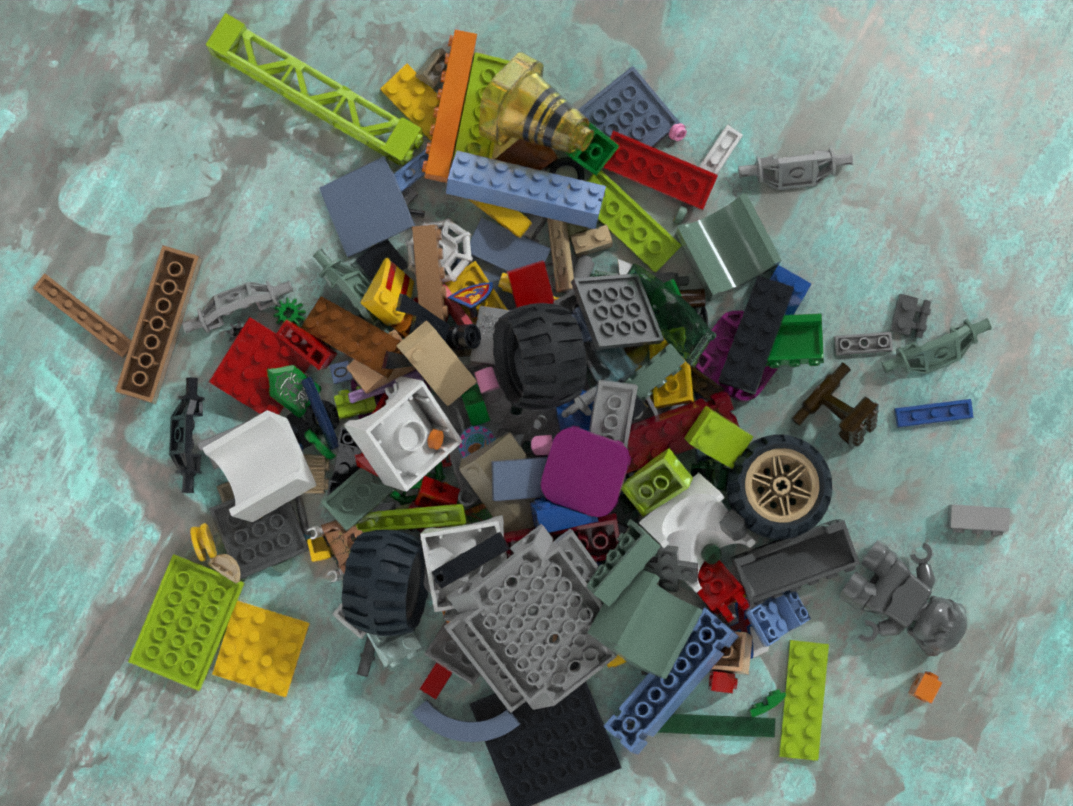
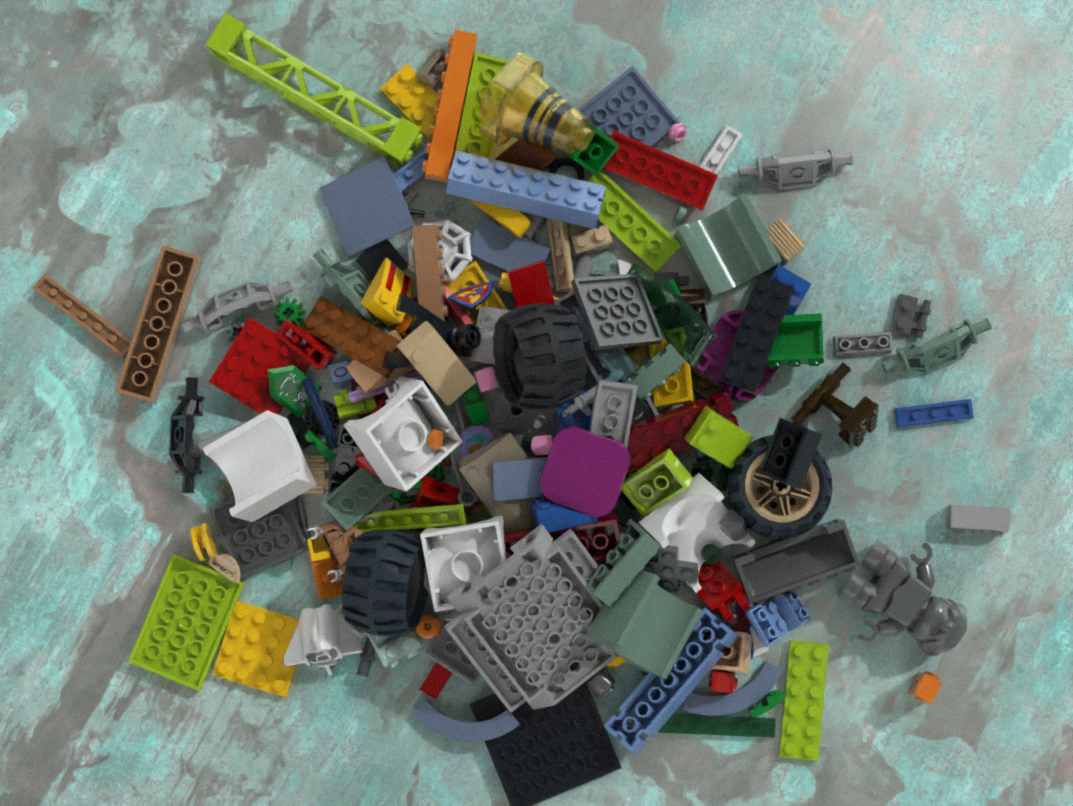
(321, 639): none -> white brick
(326, 588): none -> orange plate
(433, 631): none -> orange head
(470, 560): black piece -> none
(601, 683): none -> dark grey head
(737, 700): none -> sand blue tile
(785, 241): none -> tan brick
(790, 453): none -> black slope

